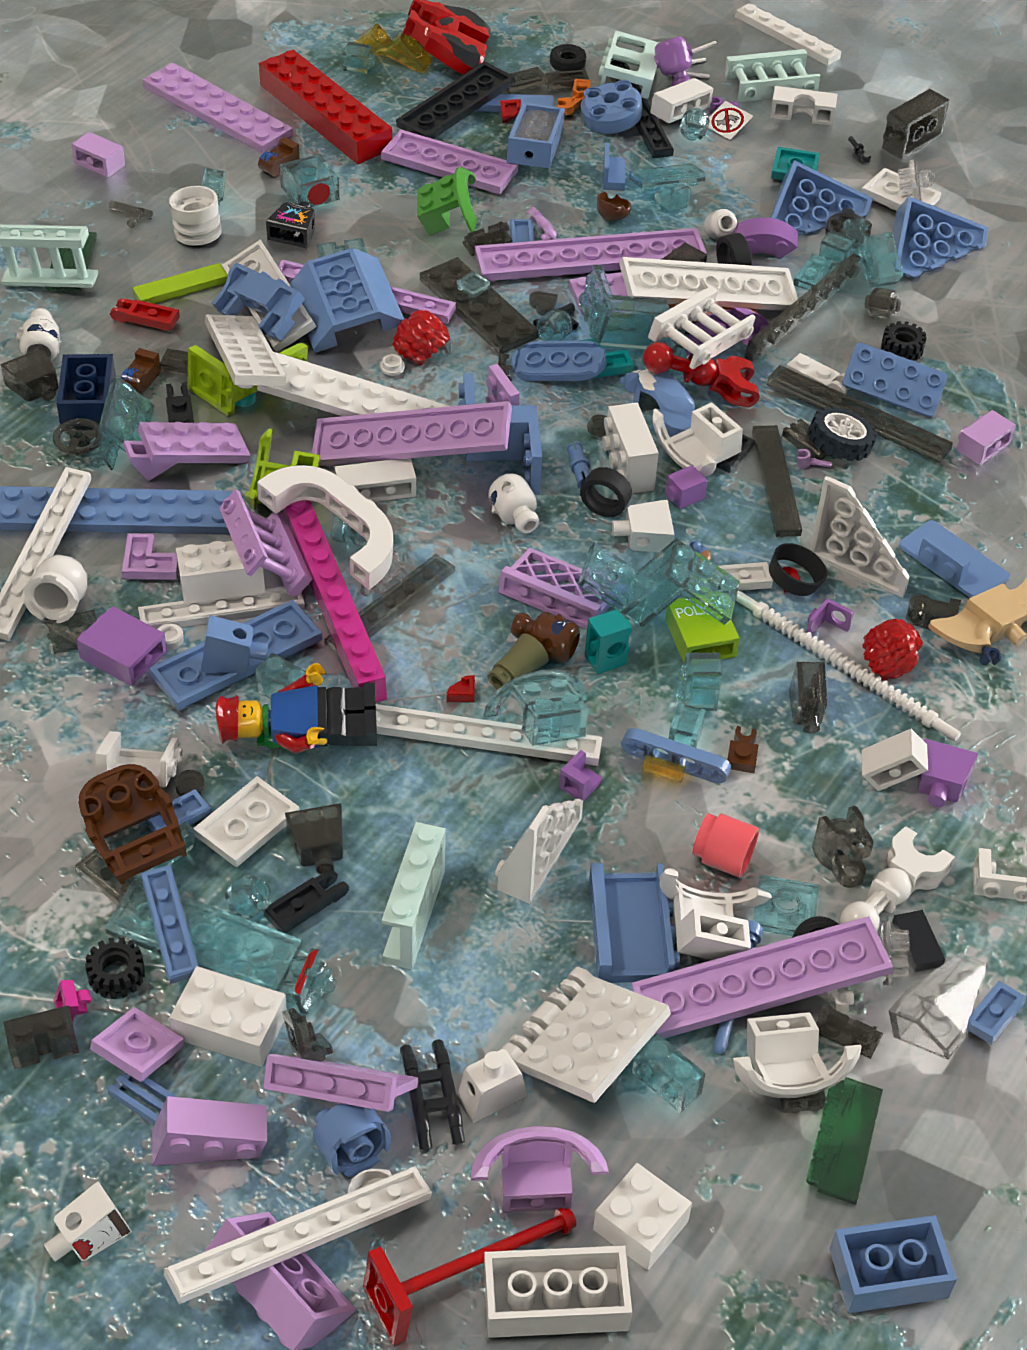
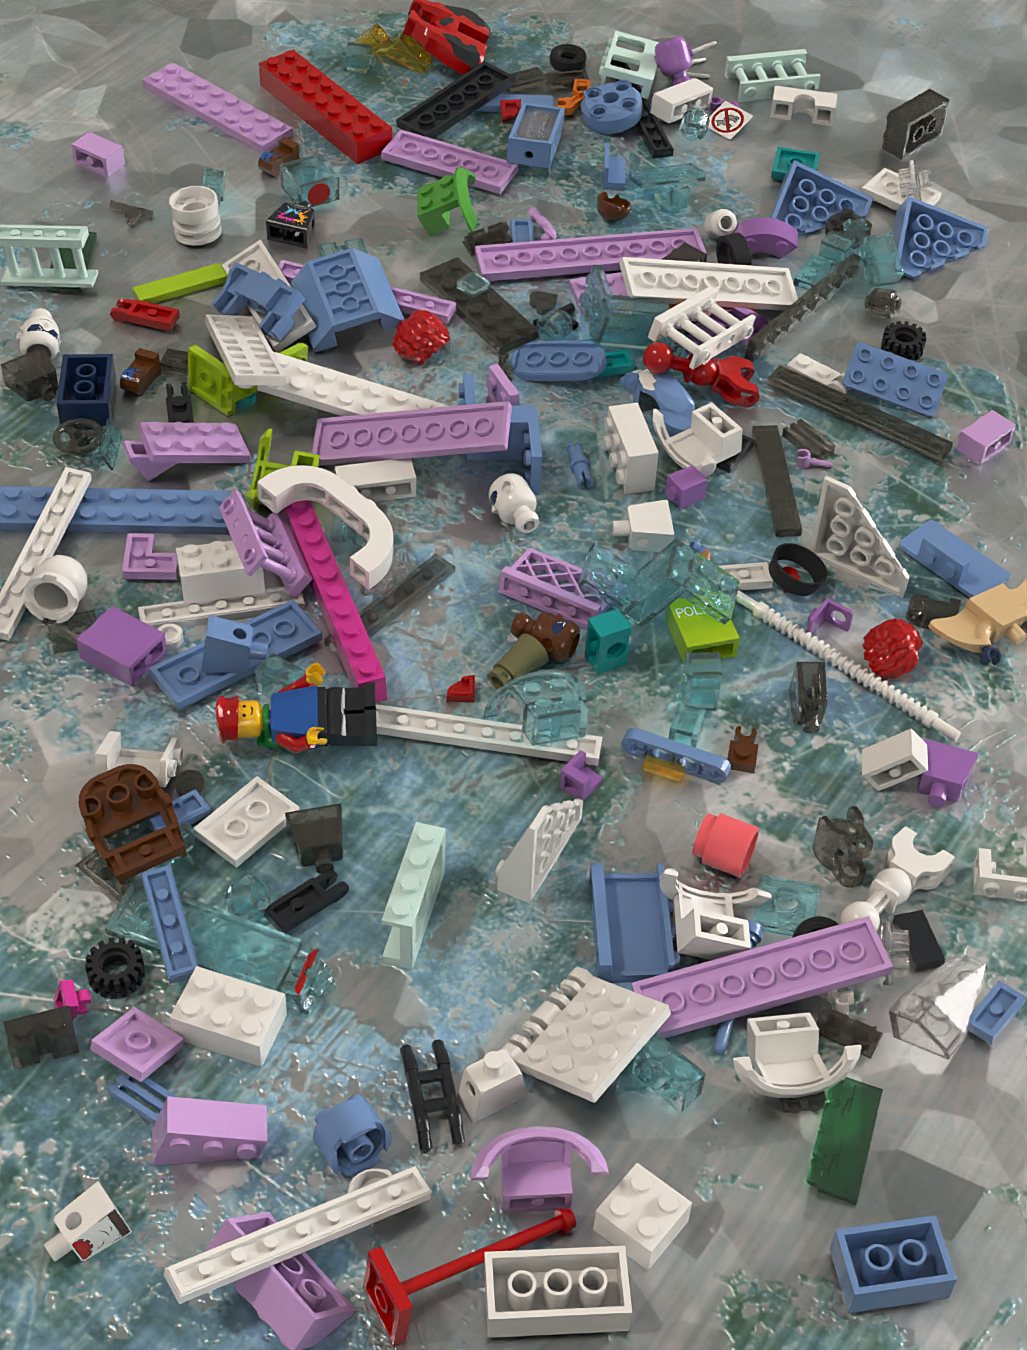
(123, 412): clear light blue plate -> none
(303, 1039): clear smoke bracket -> none
(336, 1082): lavender fence -> none
(392, 365): white plate -> none
(596, 425): clear smoke plate -> none
(614, 481): black tyre -> none
(788, 34): white plate -> none
(842, 433): black wheel -> none
(858, 148): black hand -> none

